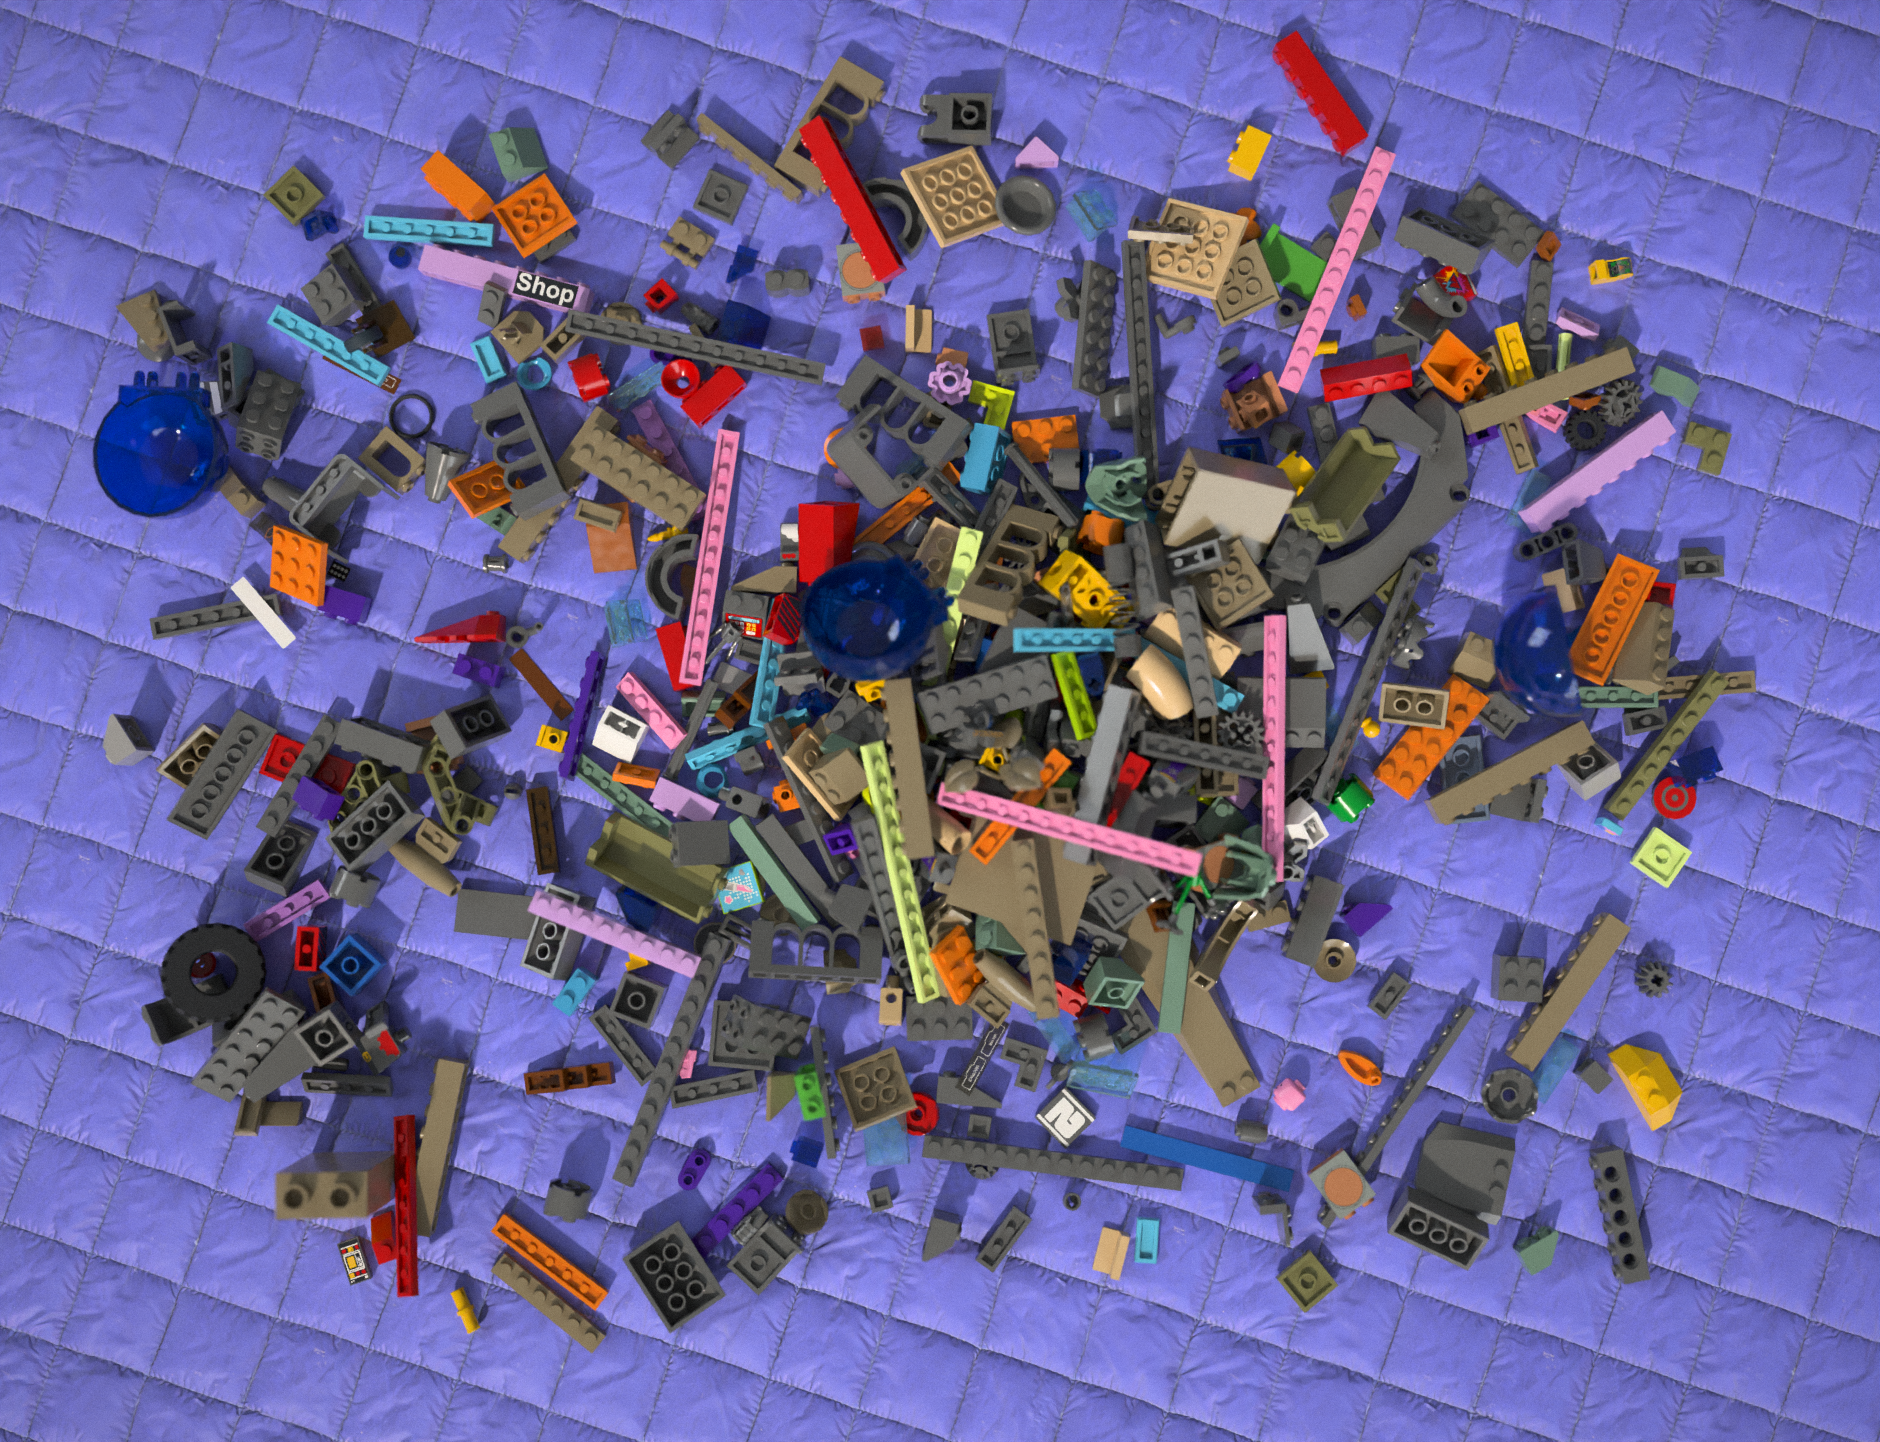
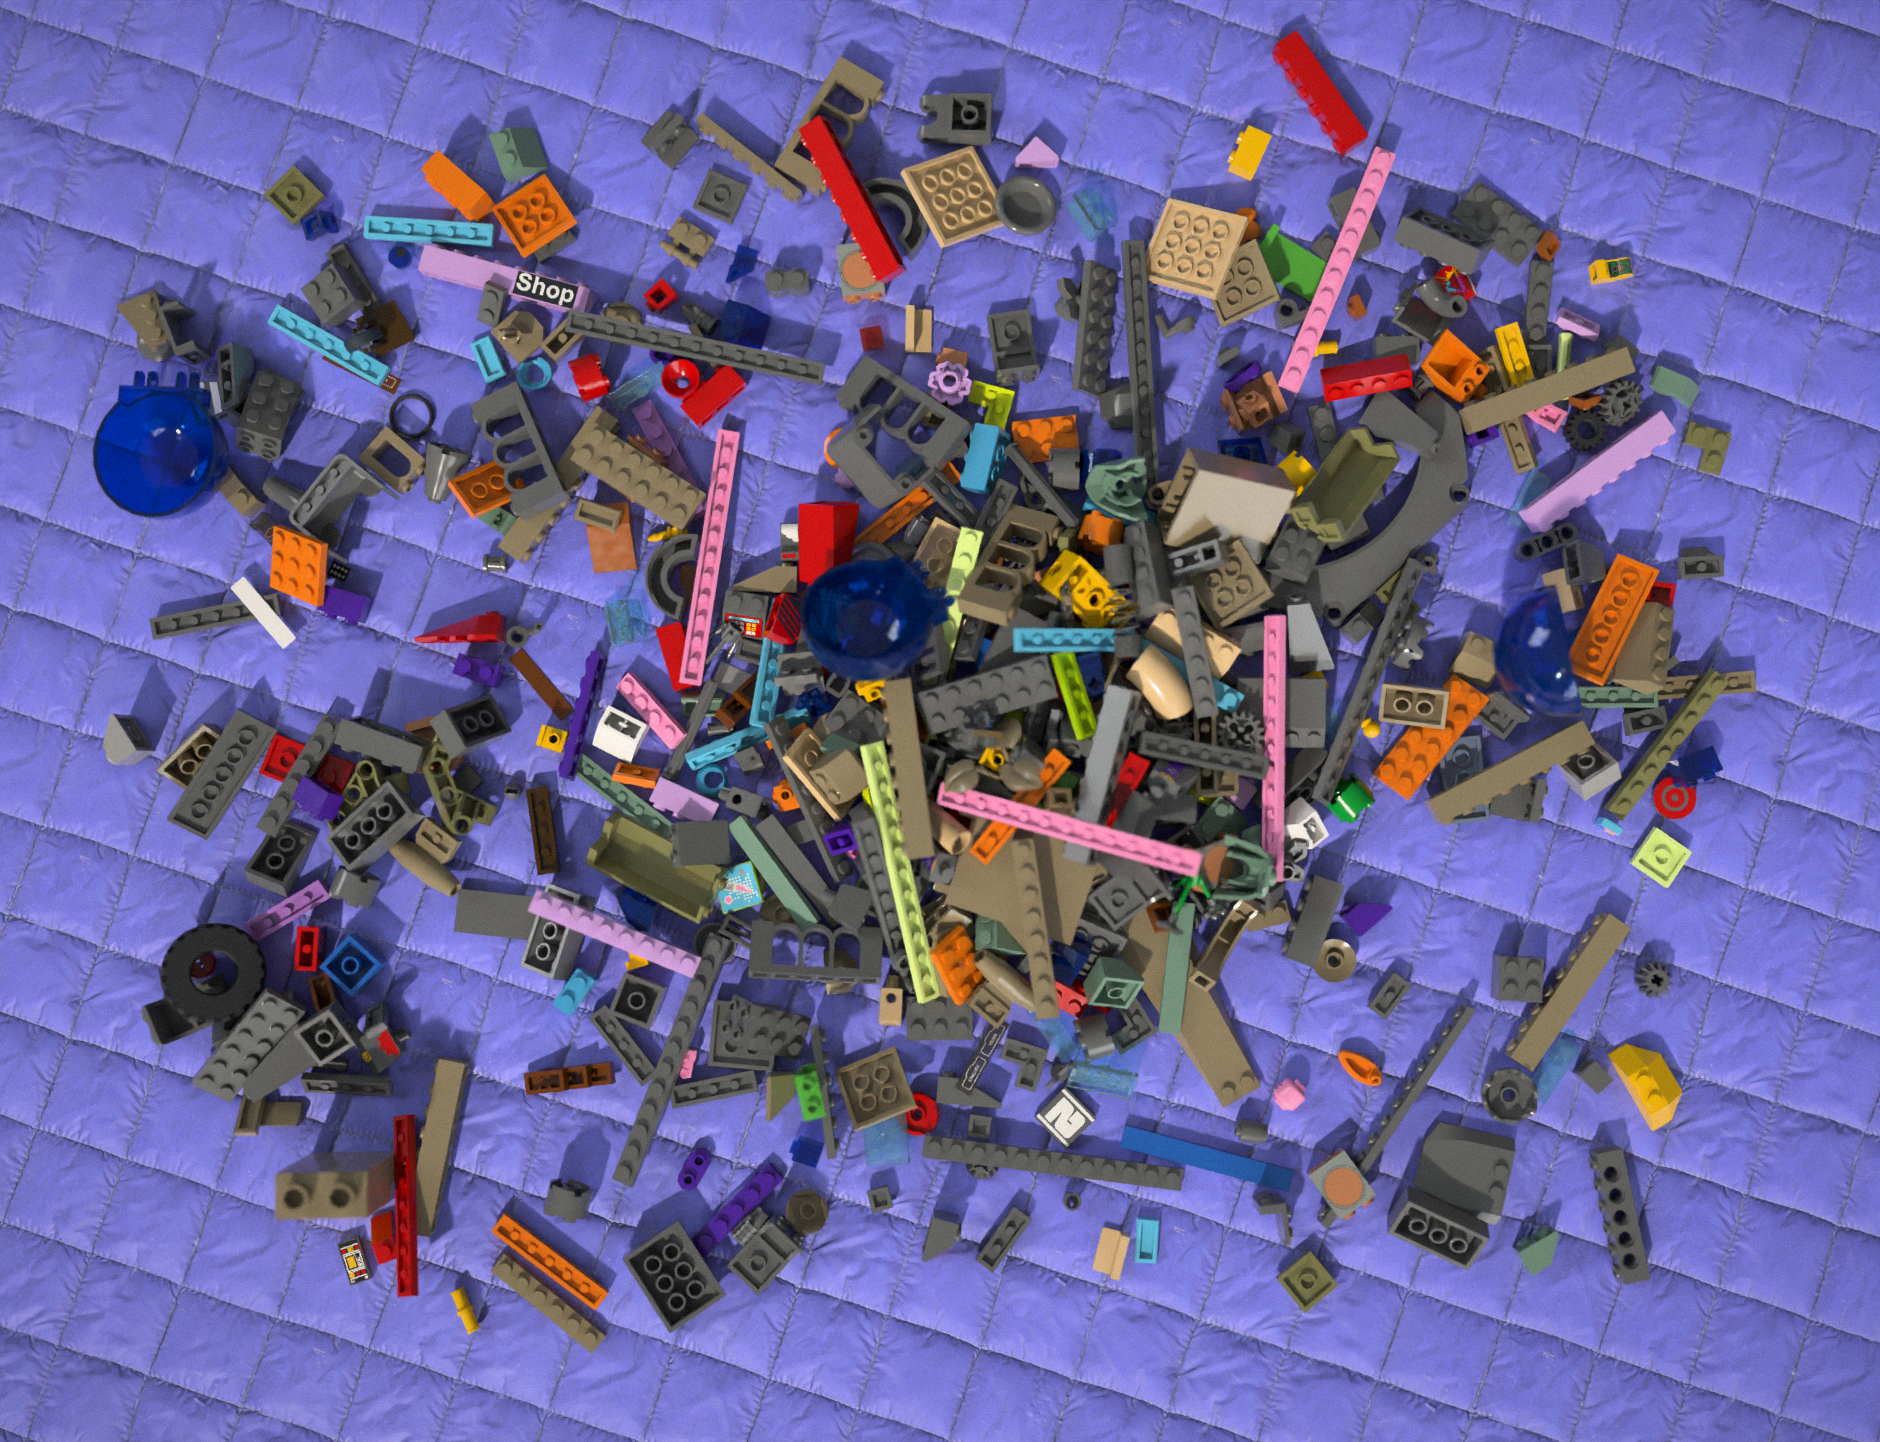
(1160, 234): dark tan wing -> none

